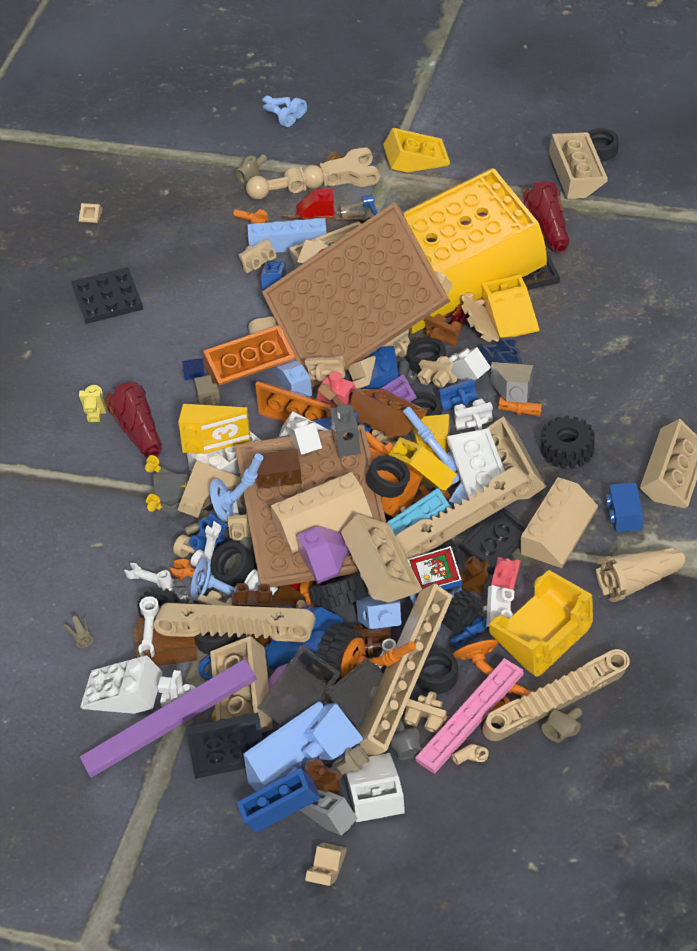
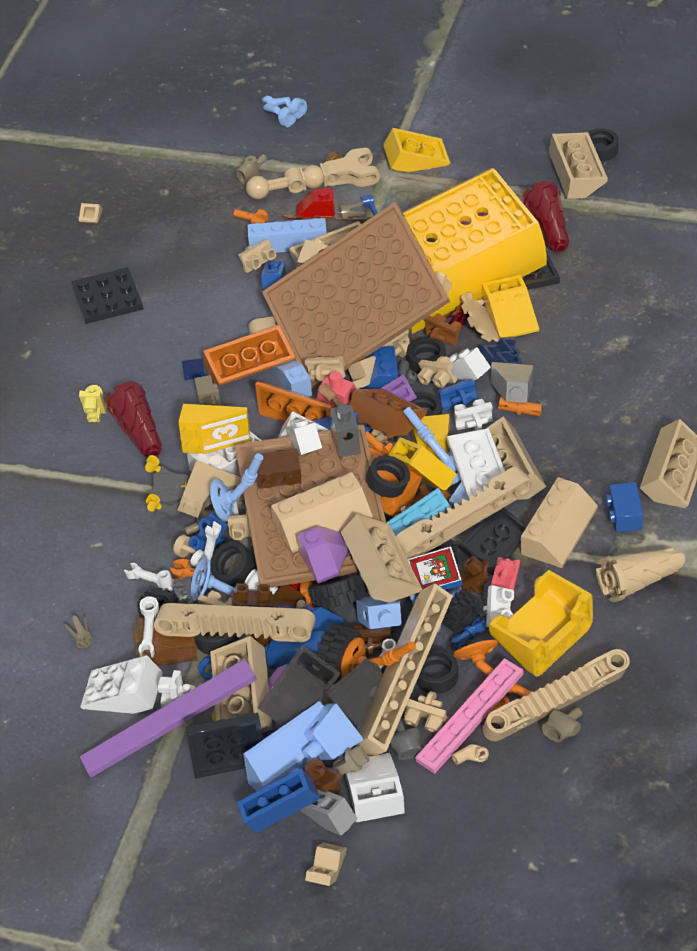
(567, 452): black tyre -> none

